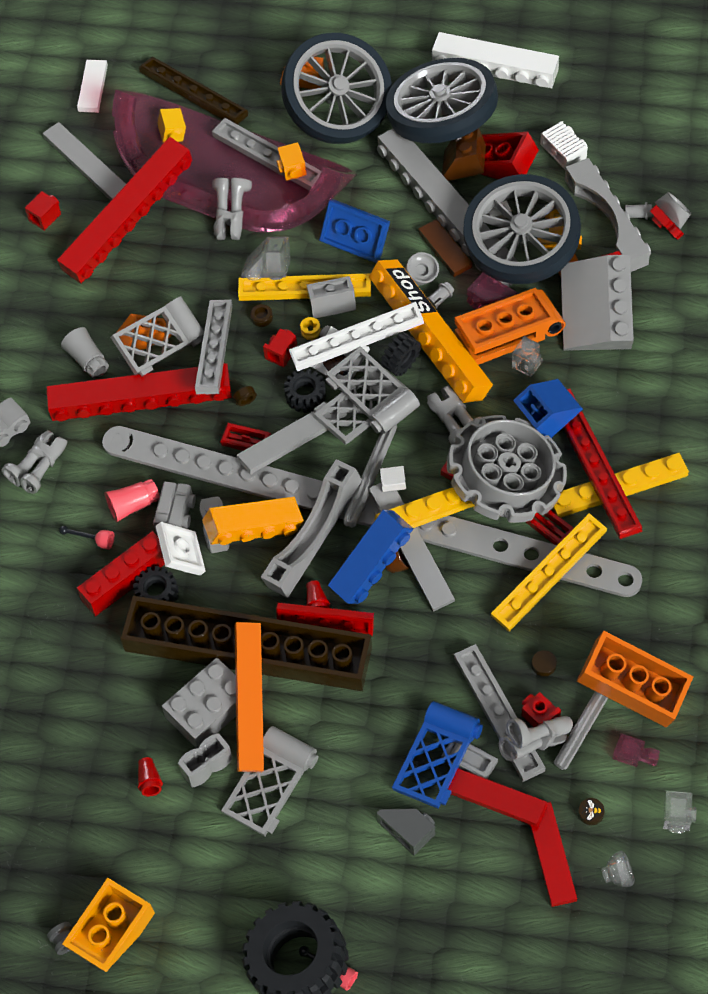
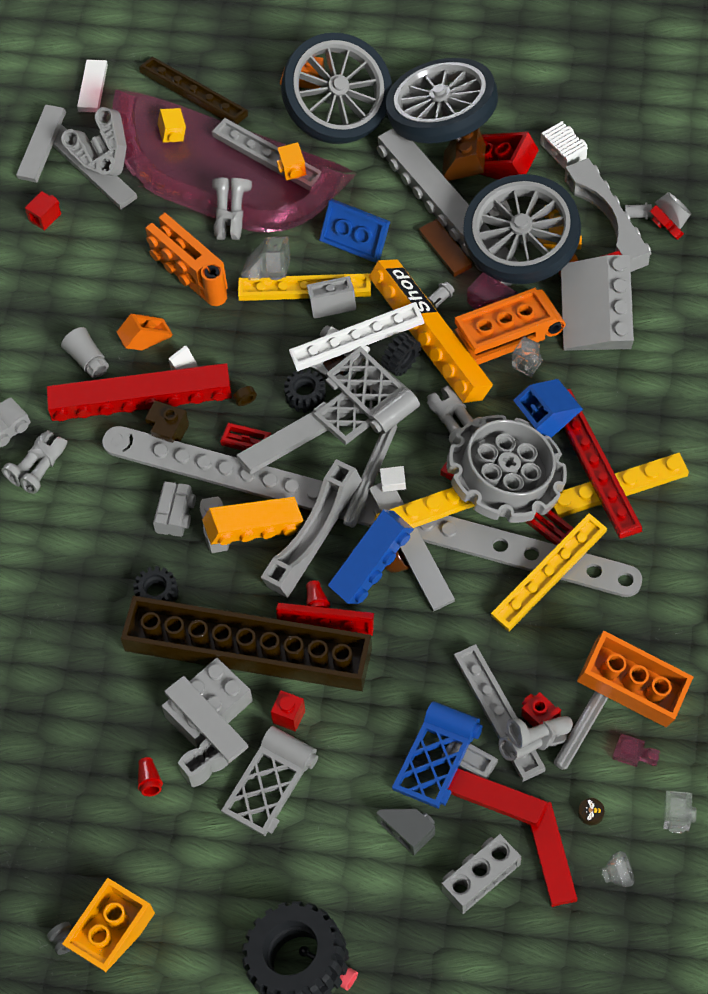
(41, 143): none -> light grey tile
(104, 538): coral hinge -> none
(107, 150): none -> light grey connector
(120, 574): red brick -> none
(125, 210): red brick -> none
(131, 498): coral plant -> none
(167, 421): none -> dark brown brick
(180, 548): white tile -> none
(182, 325): light grey piece -> none
(182, 359): none -> white slope
(188, 260): none -> orange hinge
(206, 719): none -> light grey tile
(213, 347): light grey plate -> none
(249, 697): orange tile -> none
(261, 315): dark brown tile -> none
(278, 347): red brick -> none
(288, 711): none -> red brick
(310, 321): yellow bush -> none
(422, 268): light grey piece -> none
(479, 886): none -> light grey brick
(500, 59): white brick -> none
(544, 663): dark brown tile -> none

